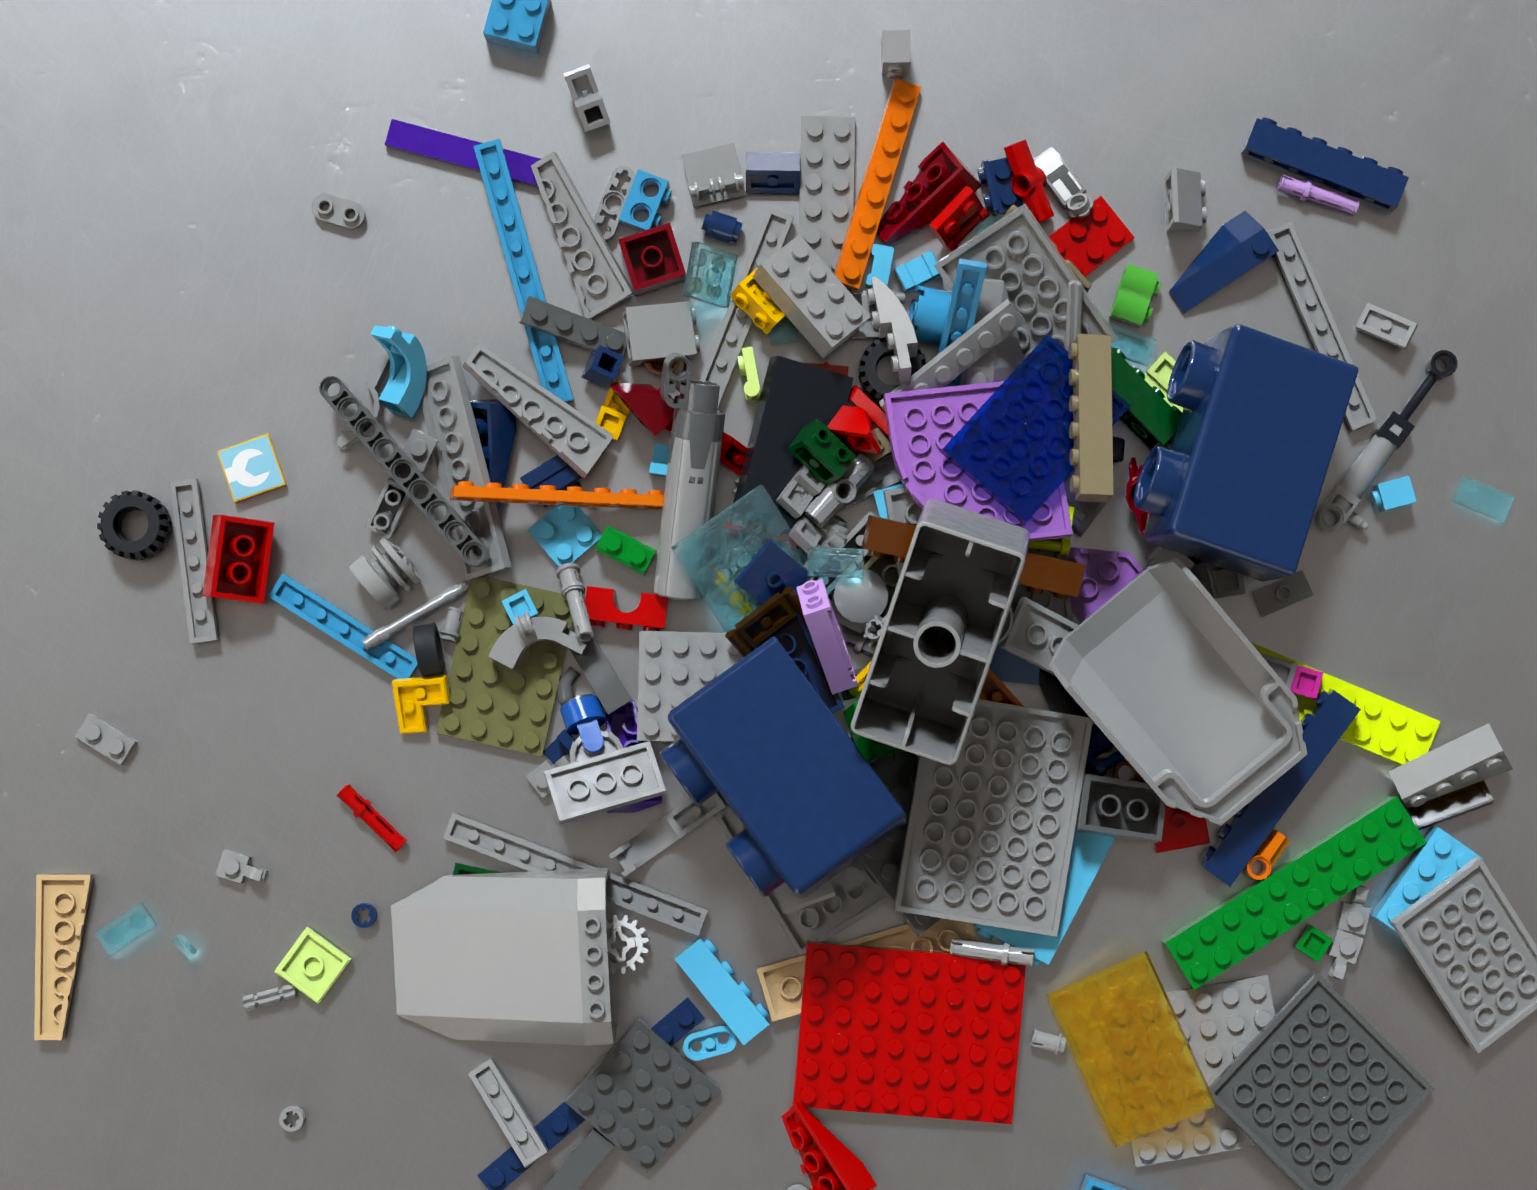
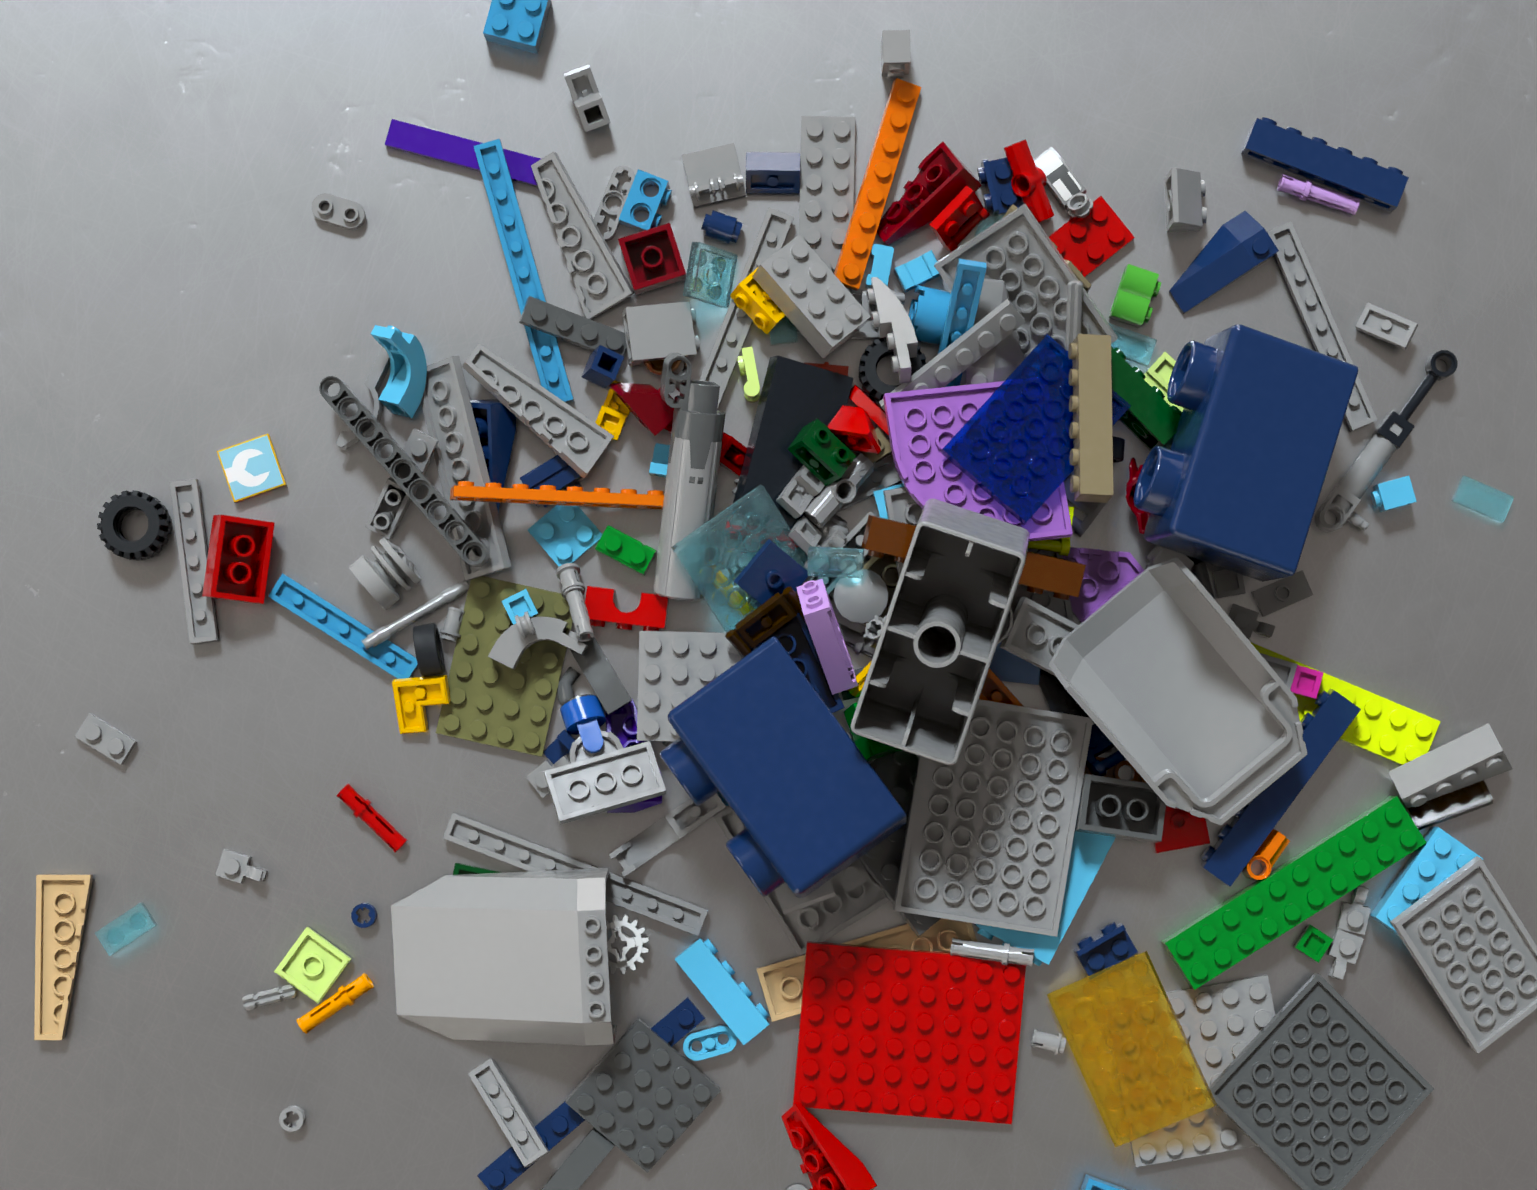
(185, 946): clear light blue tile -> none
(344, 997): none -> light orange pin
(1106, 949): none -> dark blue bracket
(1247, 622): none -> light grey plate

